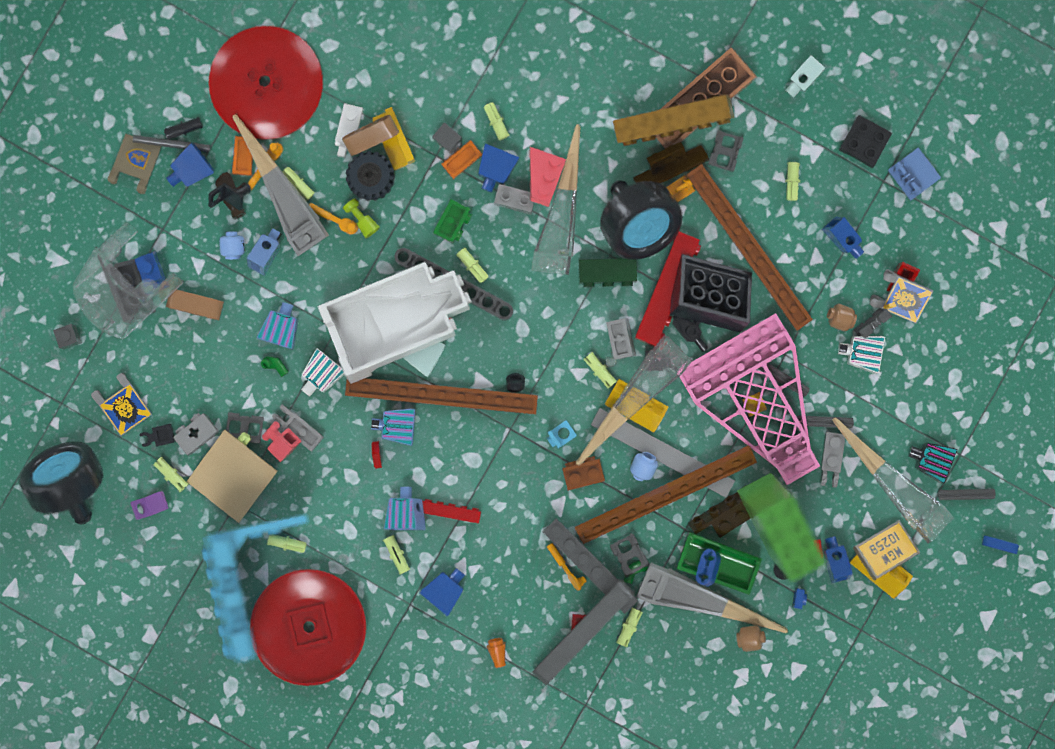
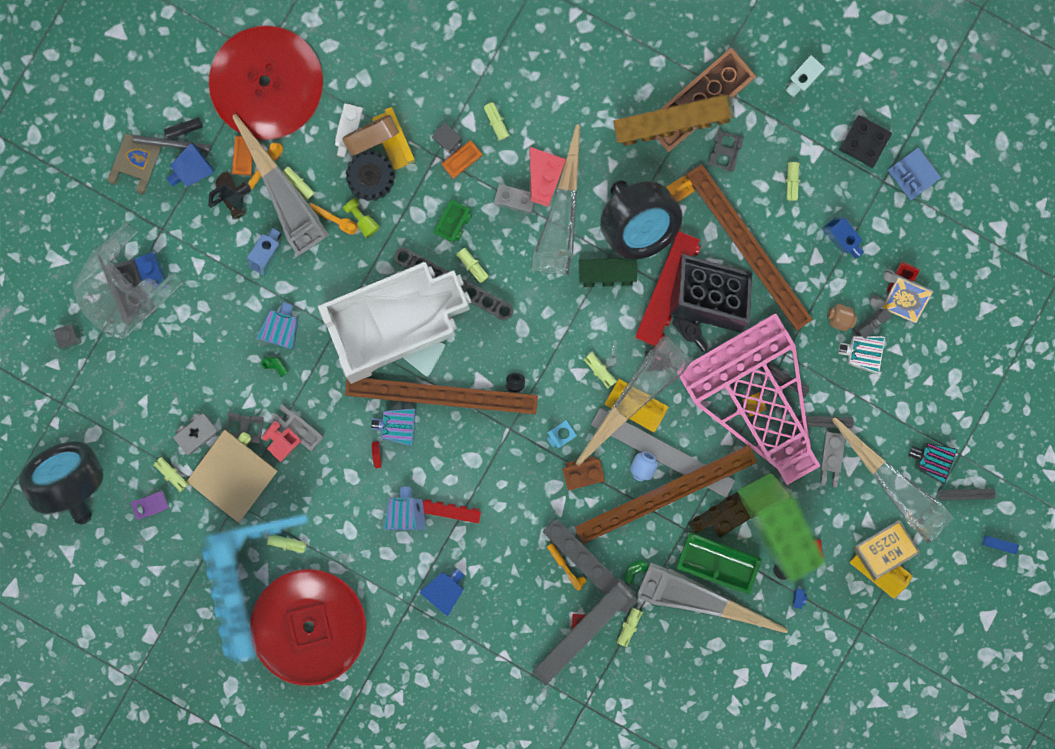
(123, 408): flag -> none
(161, 436): black plate -> none
(195, 304): medium nougat beam -> none
(232, 245): light blue head -> none
(321, 373): torso -> none
(391, 542): yellowish green pin -> none
(496, 167): blue torso -> none
(497, 651): orange cone -> none
(621, 339): light grey hinge -> none
(634, 552): dark grey piece -> none
(671, 163): dark brown bracket -> none
(708, 567): blue beam -> none
(751, 638): medium nougat head -> none
(838, 569): blue torso -> none

